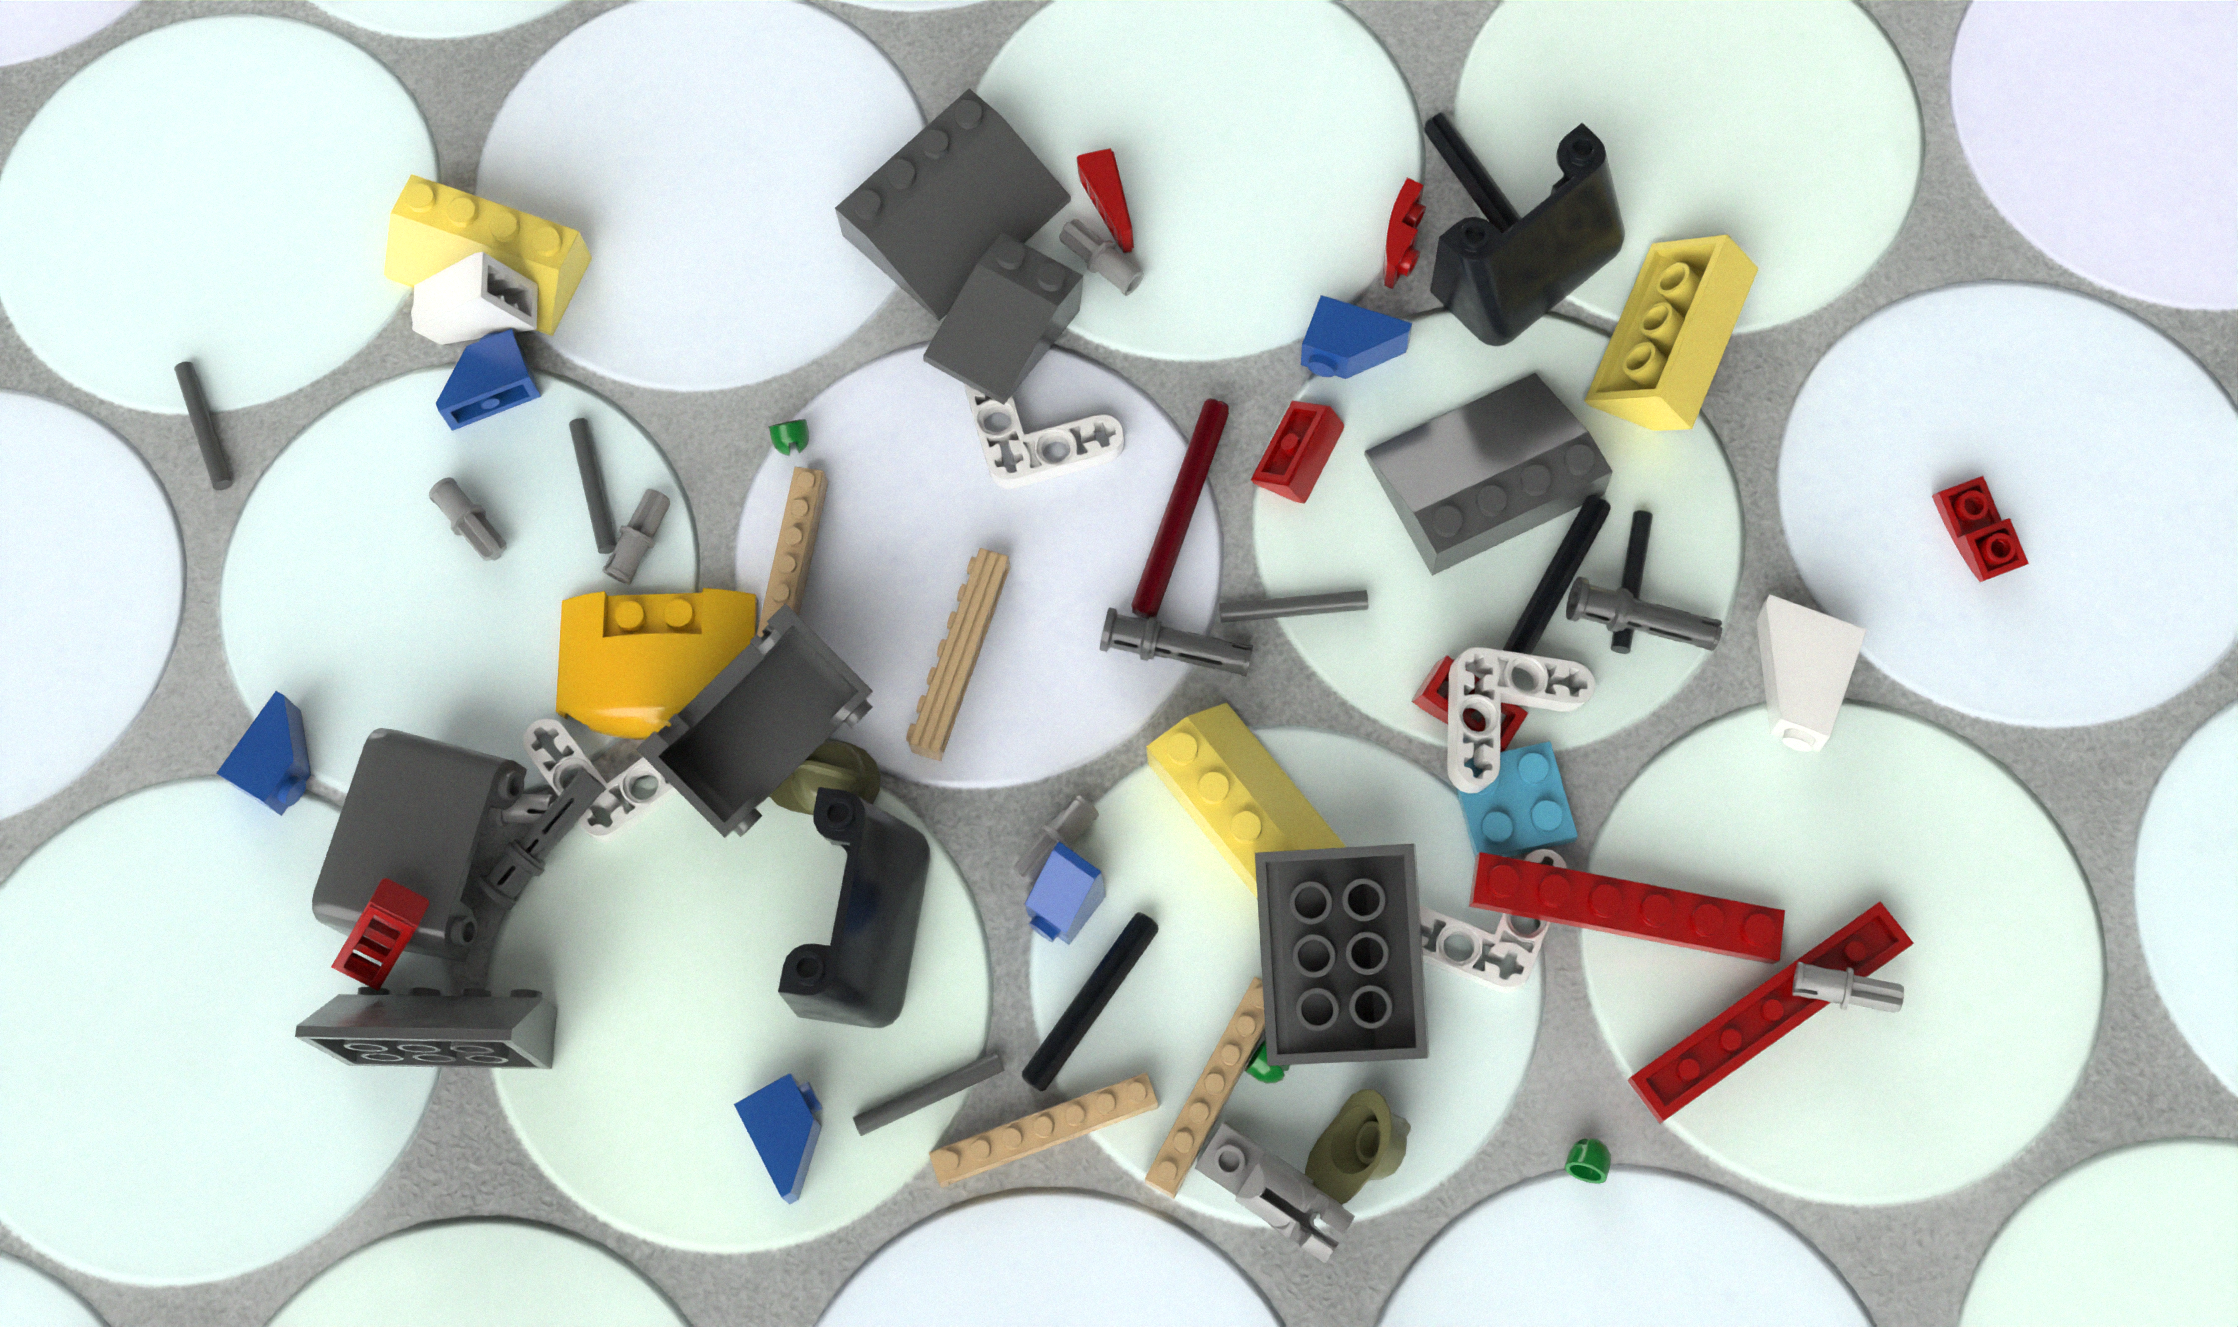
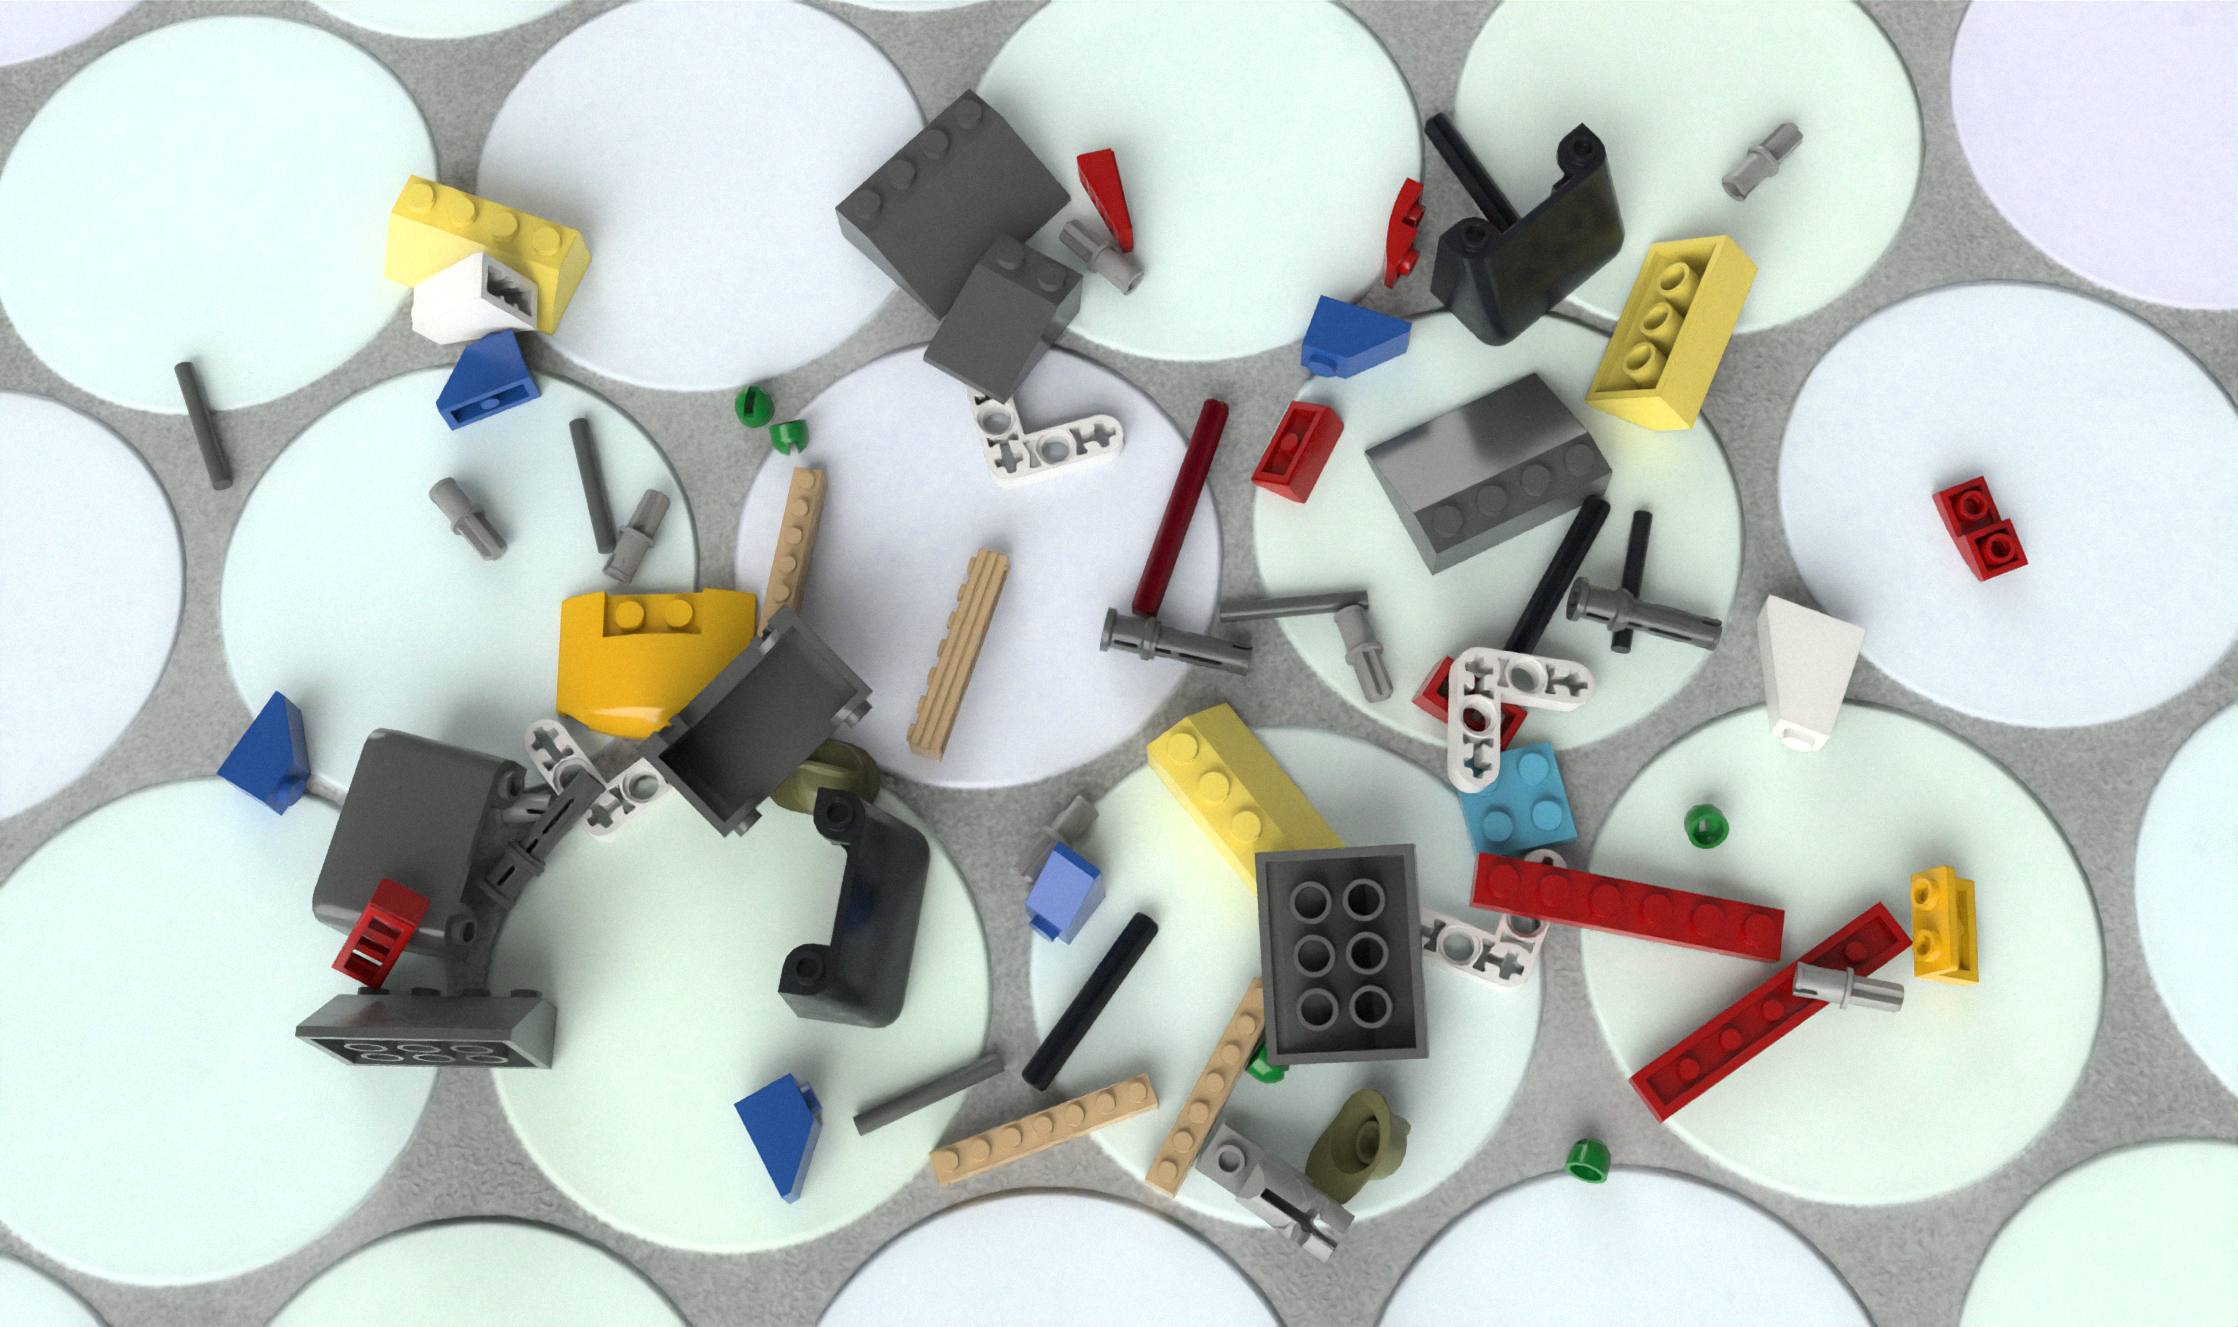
(762, 410): none -> green hinge
(1364, 653): none -> light grey axle
(1715, 822): none -> green hinge
(1762, 161): none -> light grey axle
(1944, 927): none -> yellow bracket

